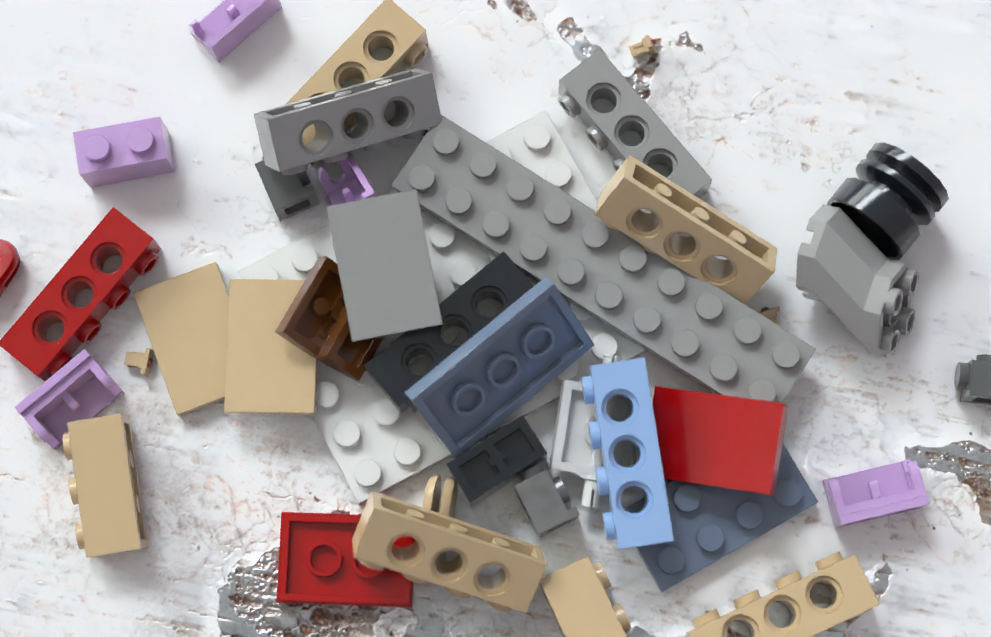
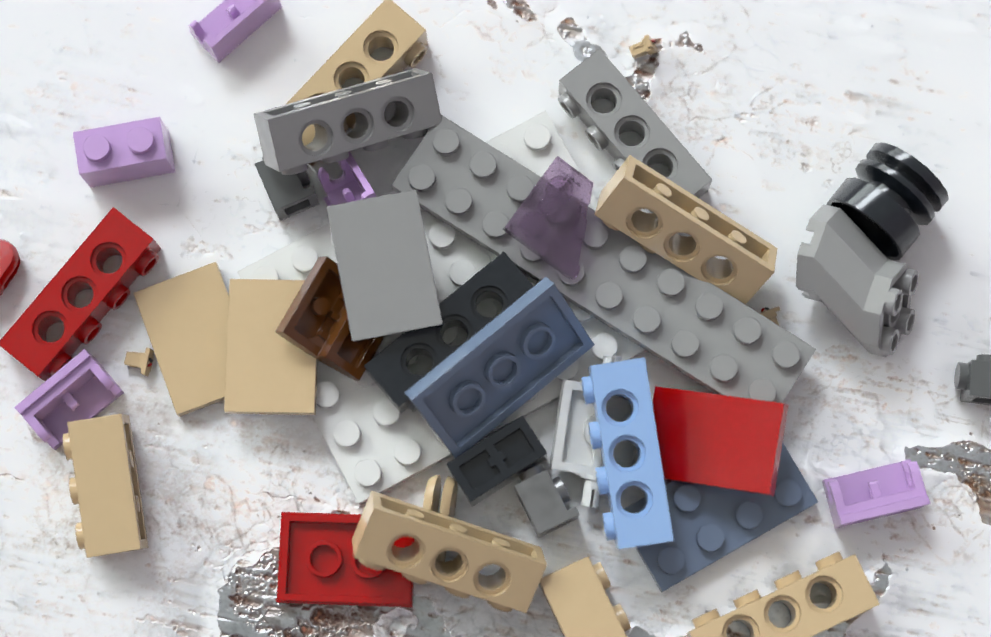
(554, 217): none -> clear purple wing

